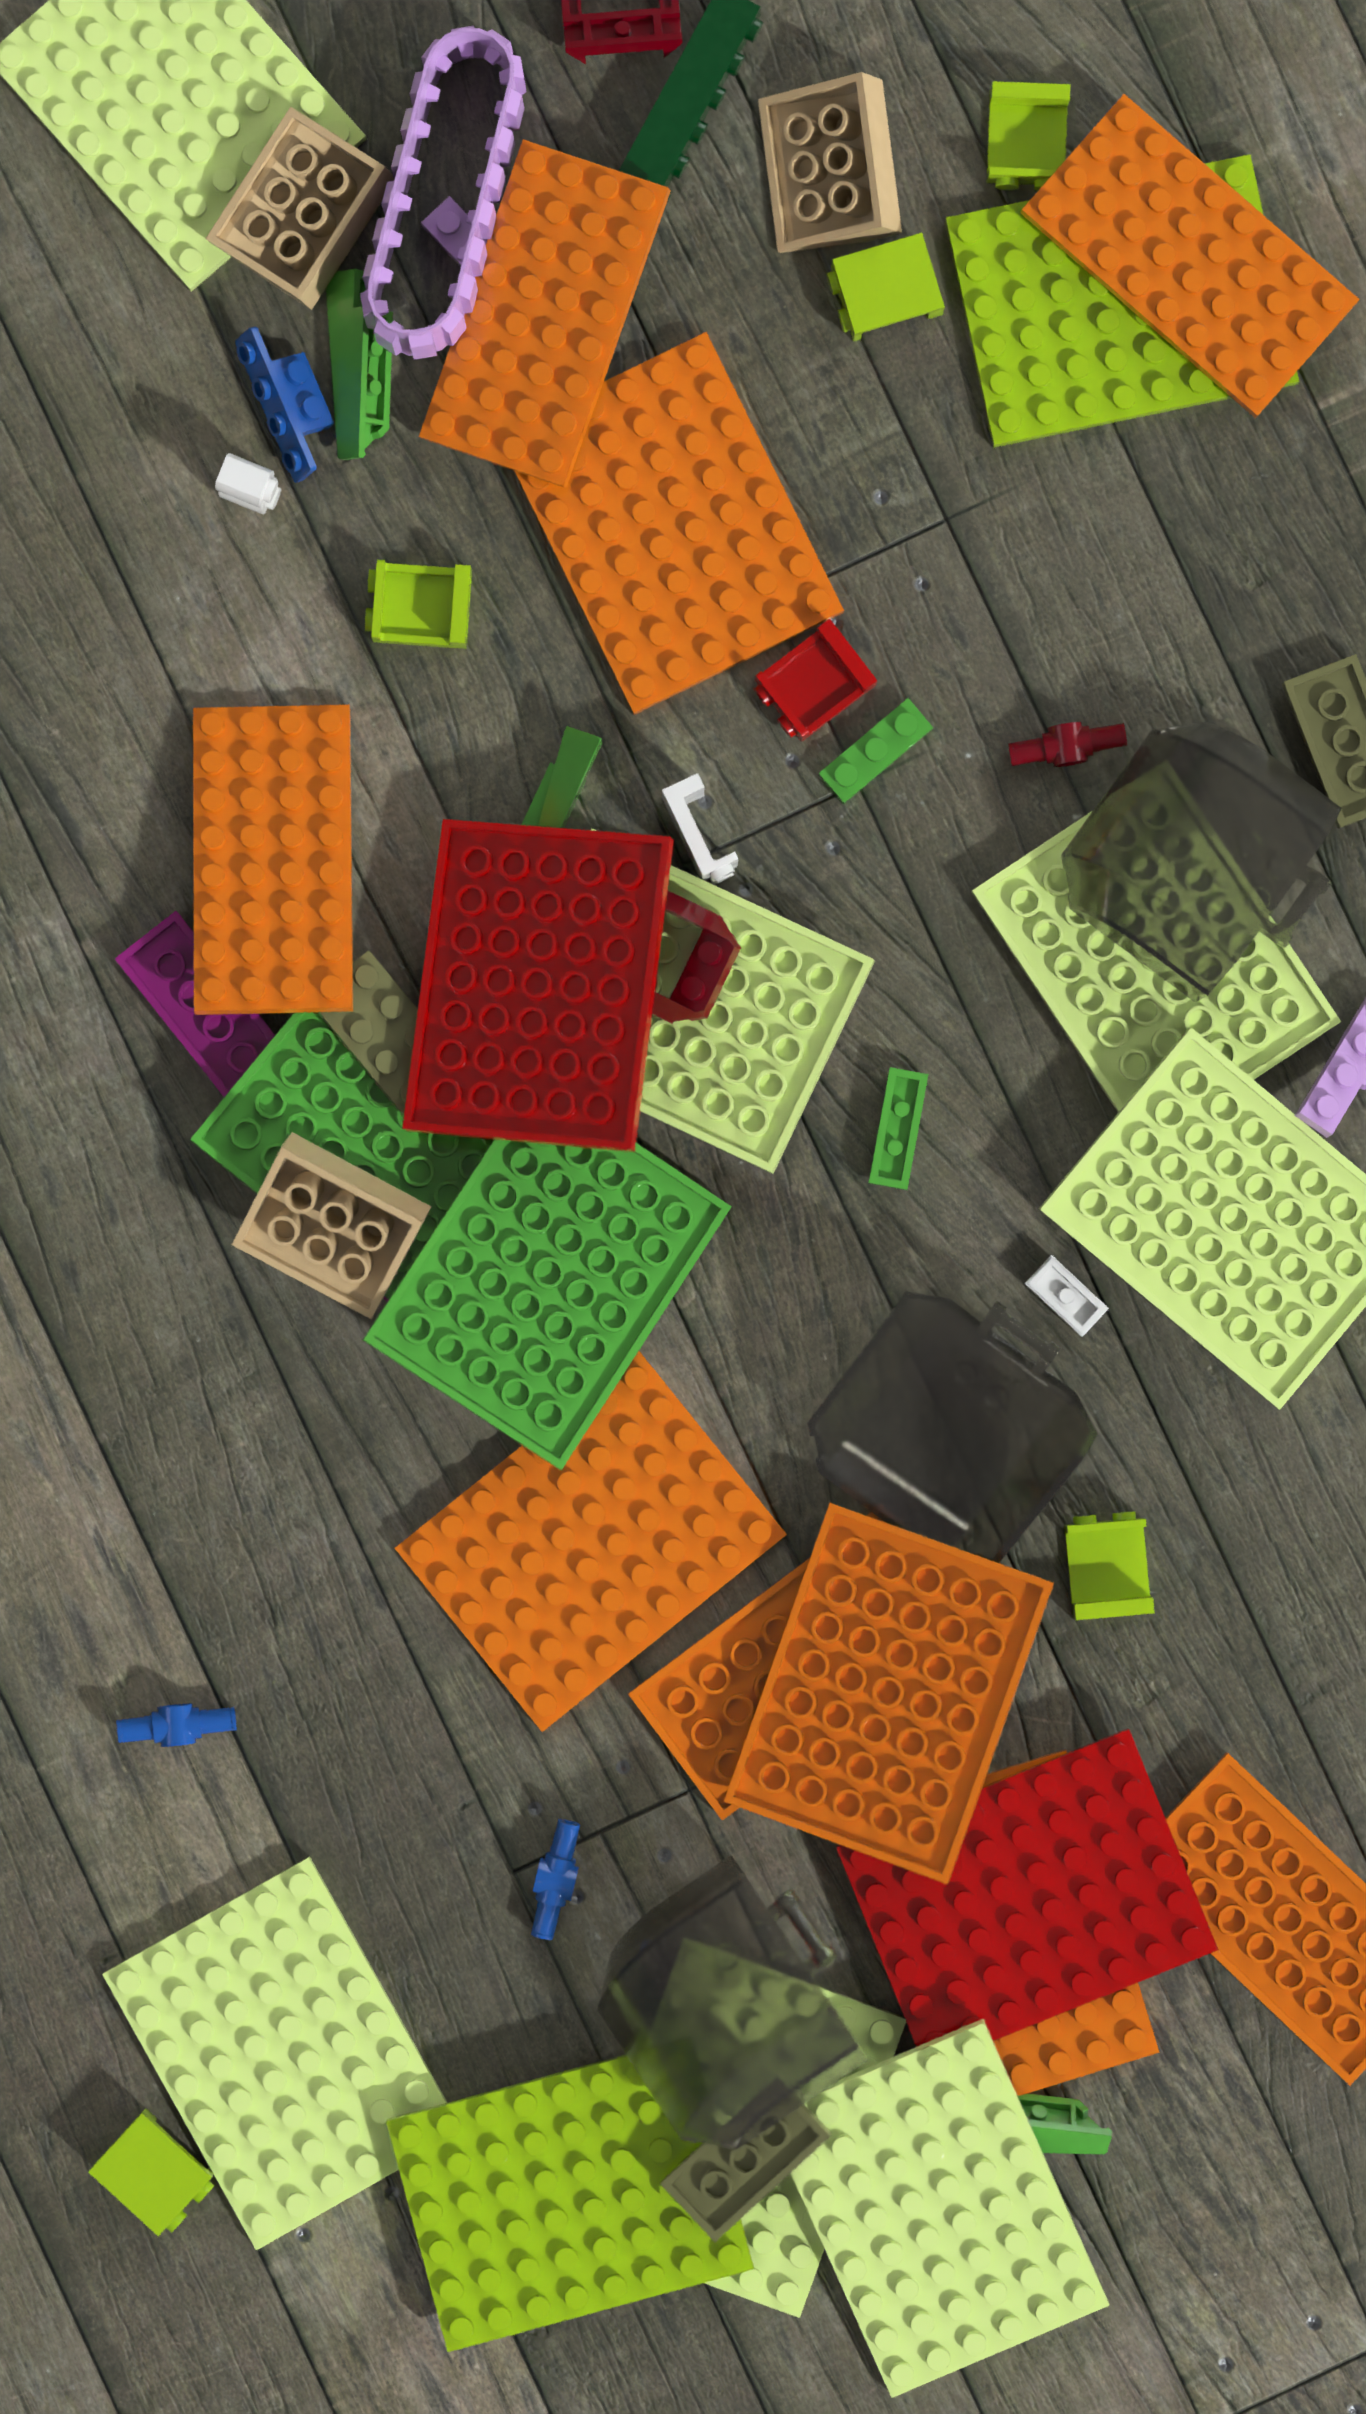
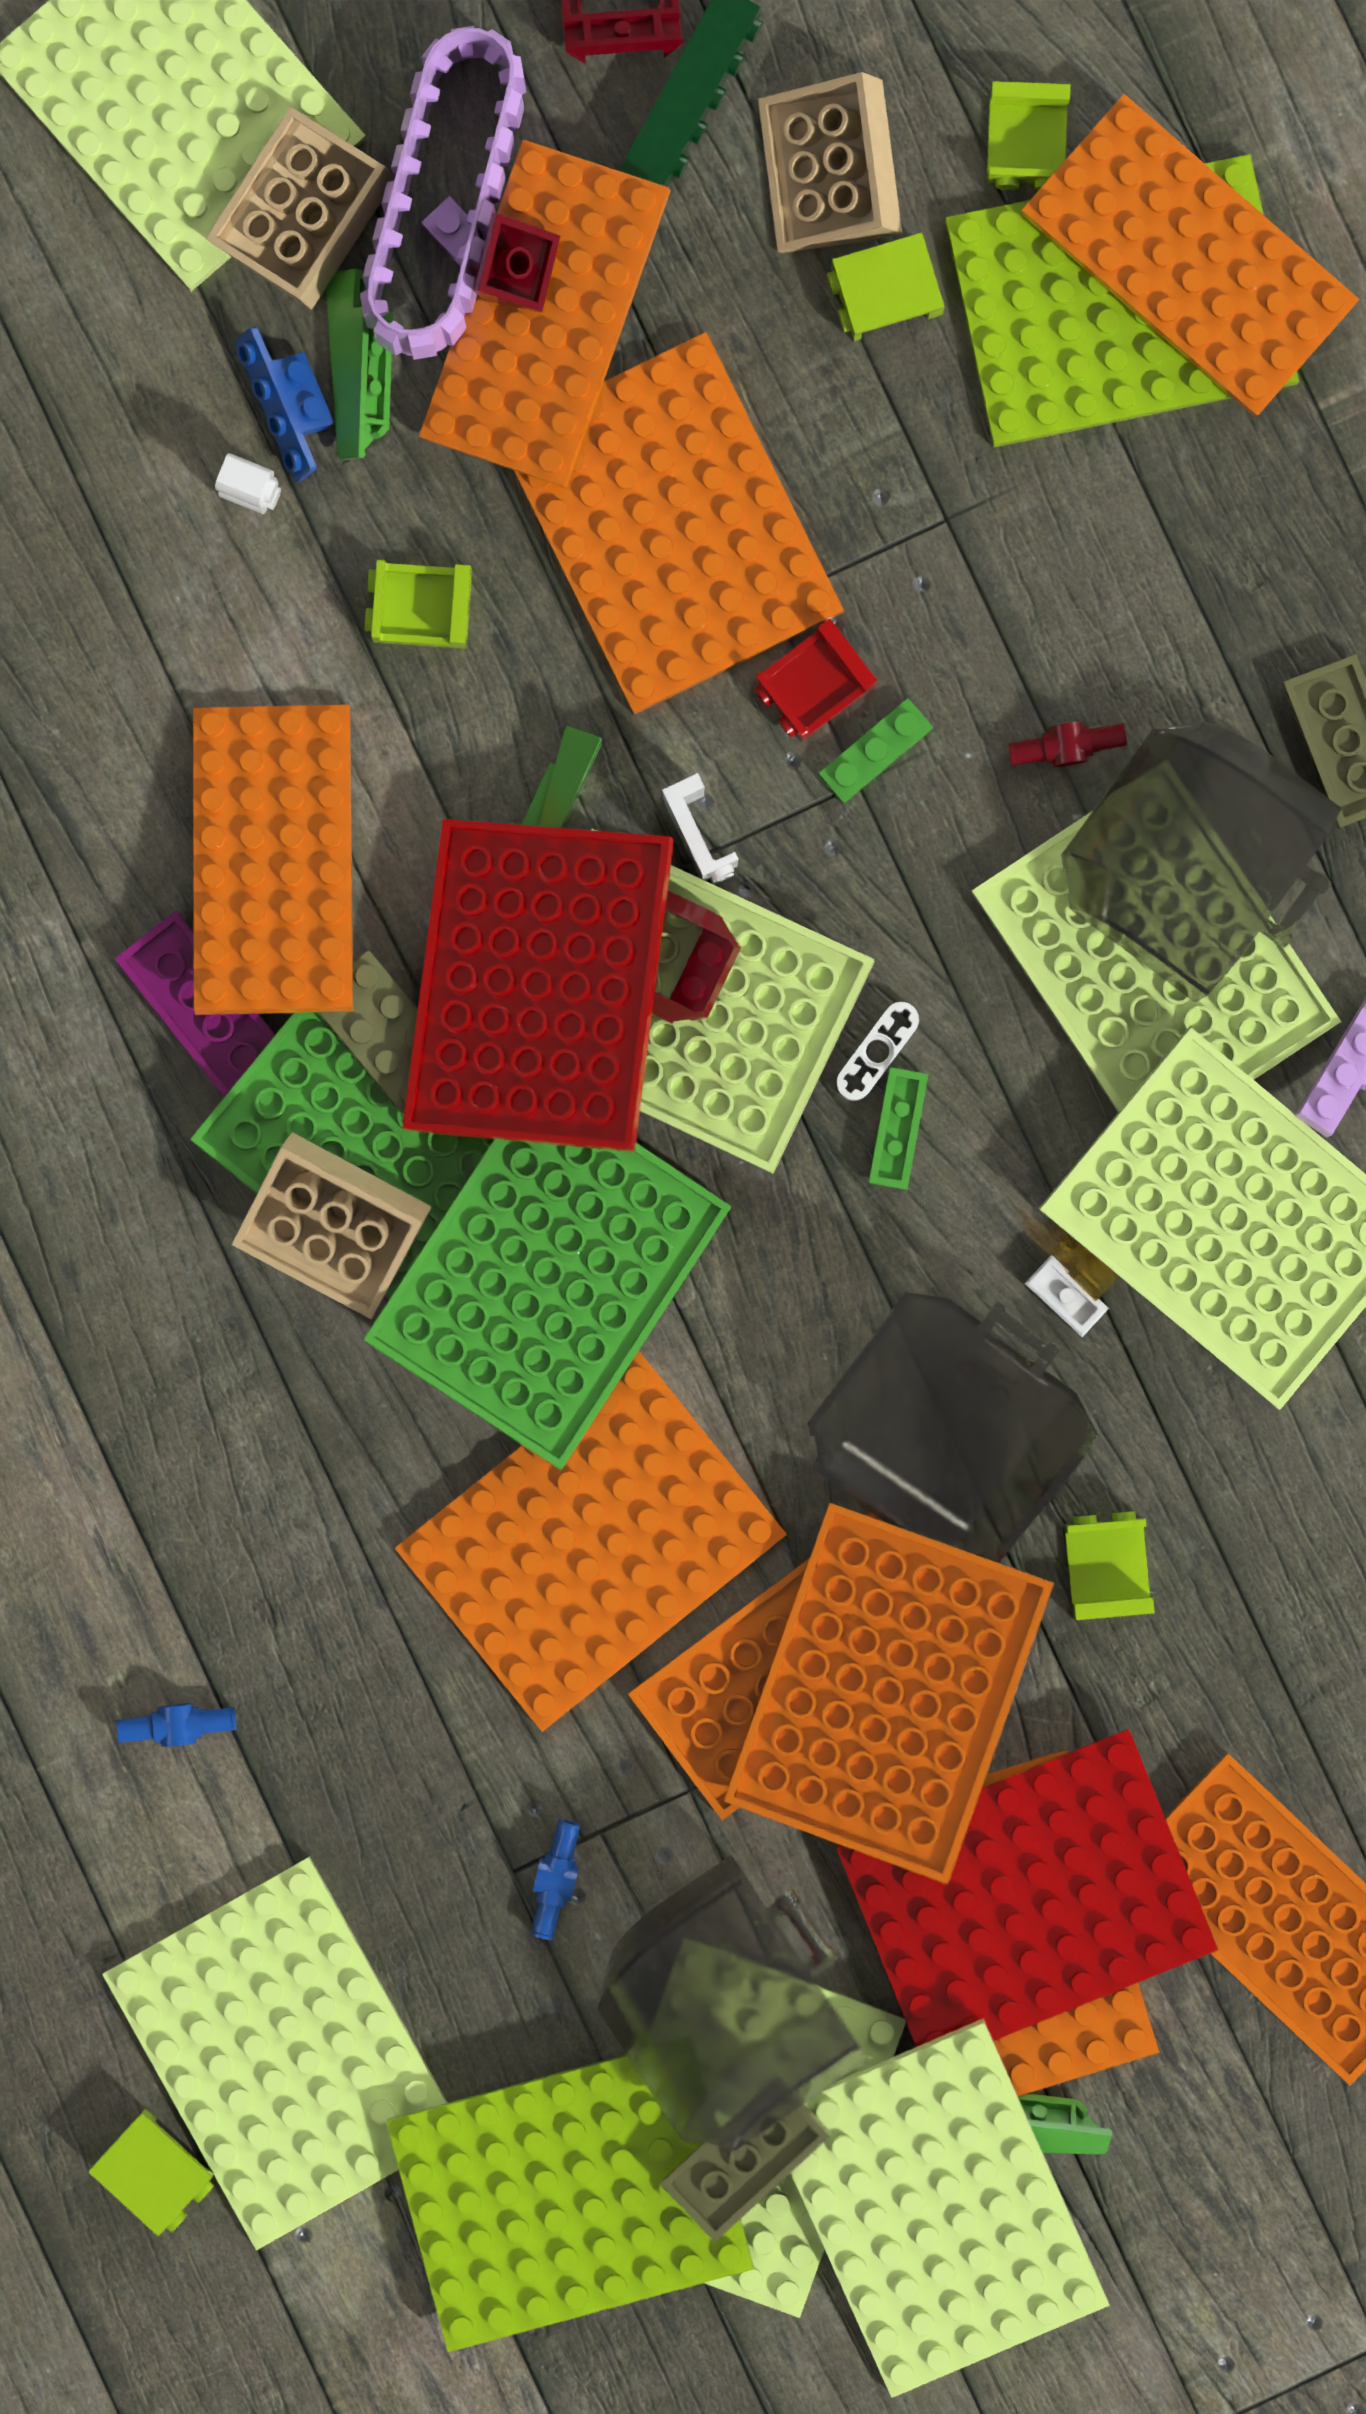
(516, 264): none -> dark red slope
(885, 1021): none -> white beam
(1087, 1269): none -> clear yellow plate

